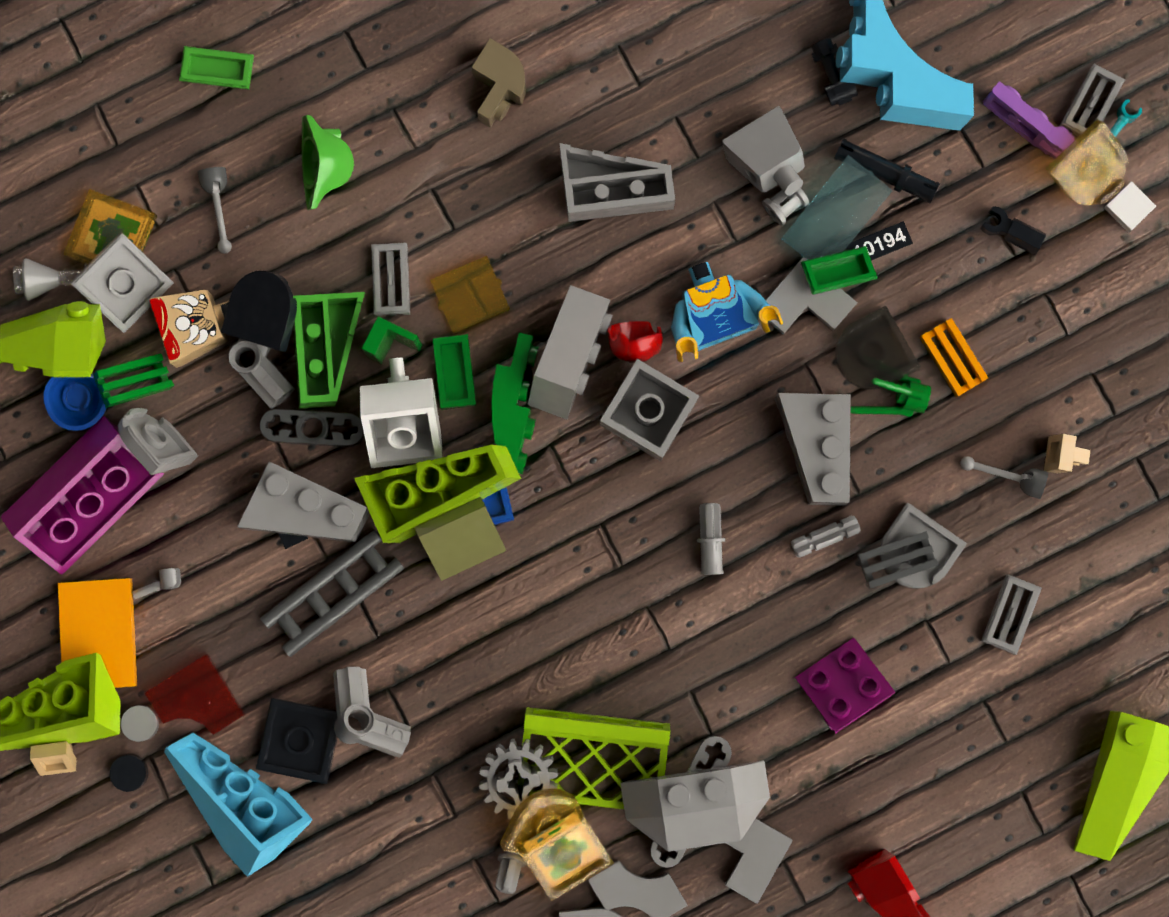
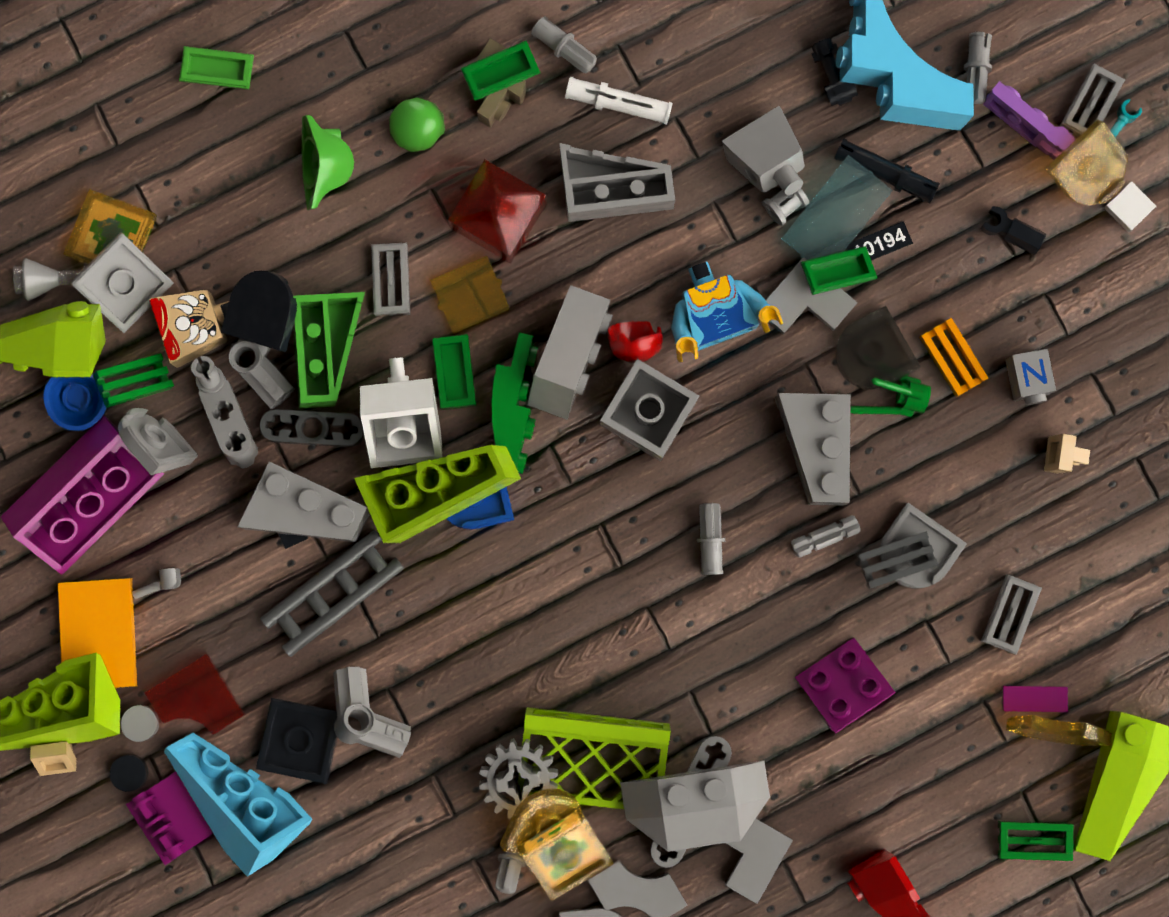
(169, 818): none -> magenta hinge
(214, 181): hinge -> none
(217, 394): none -> light grey beam
(382, 337): green panel -> none
(416, 124): none -> bright green hair
(460, 538): olive tile -> none
(497, 211): none -> clear red piece
(500, 70): none -> green tile
(564, 45): none -> light grey axle
(618, 100): none -> white pin
(978, 64): none -> light grey axle
(1004, 840): none -> green tile
(1031, 376): none -> light grey brick
(1031, 481): hinge -> none
(1035, 699): none -> magenta sticker
(1059, 731): none -> clear yellow tile

